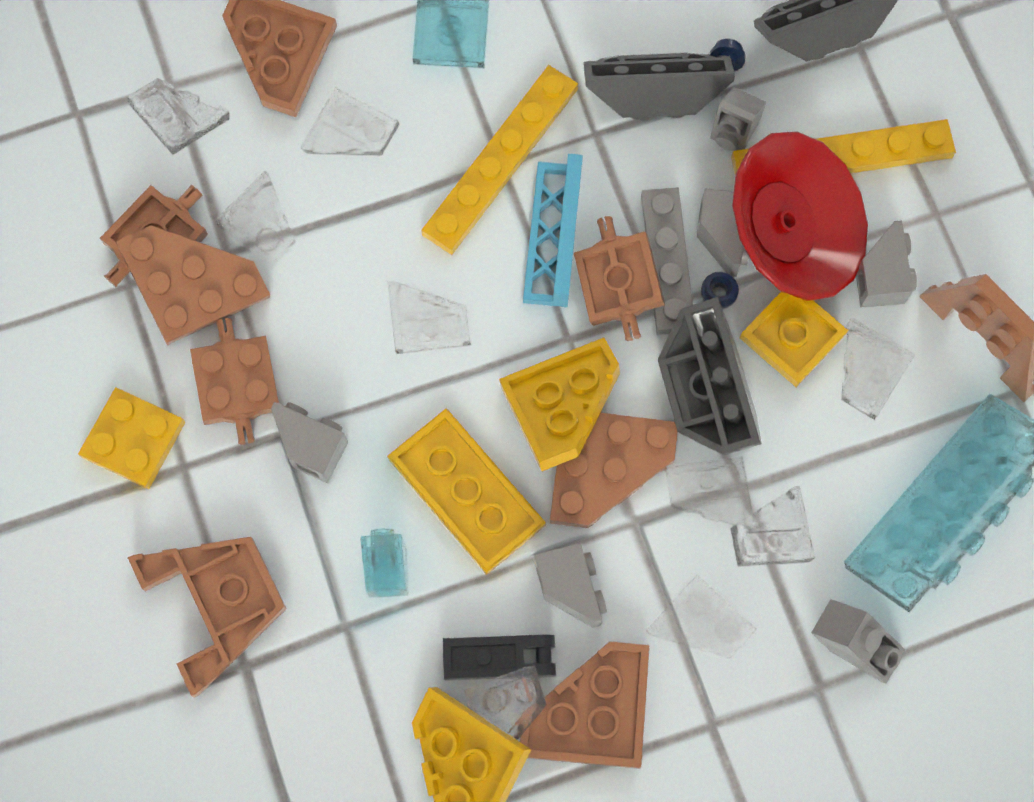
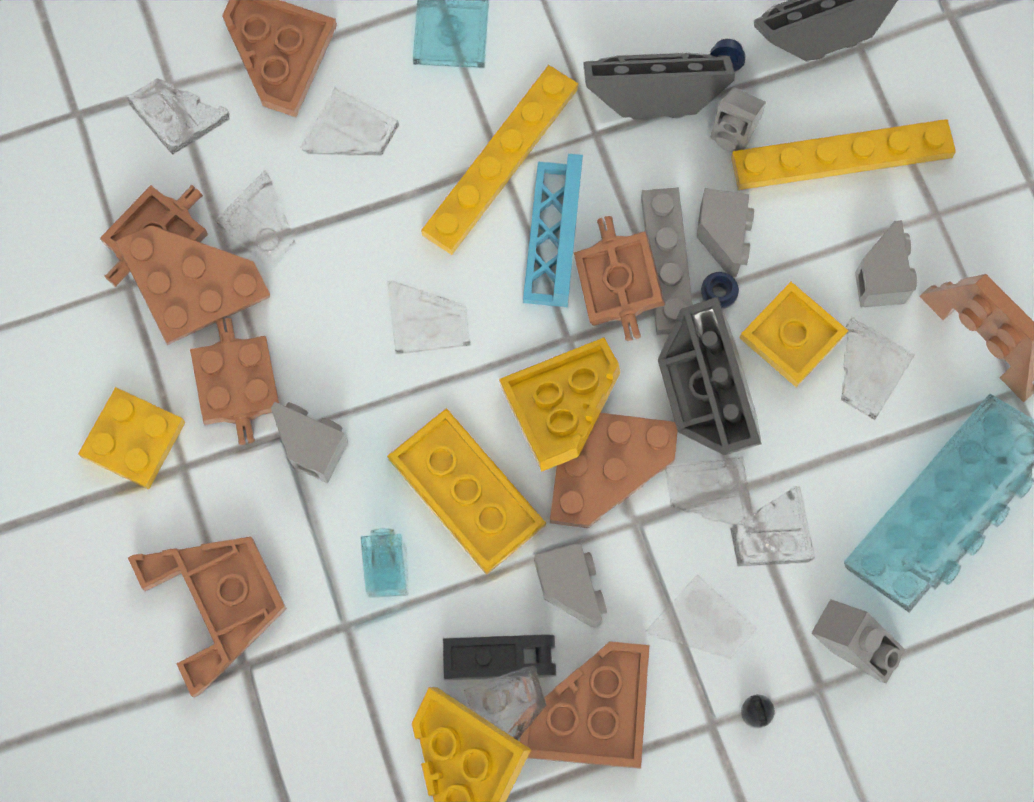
(750, 715): none -> black hinge
(800, 215): red dish -> none

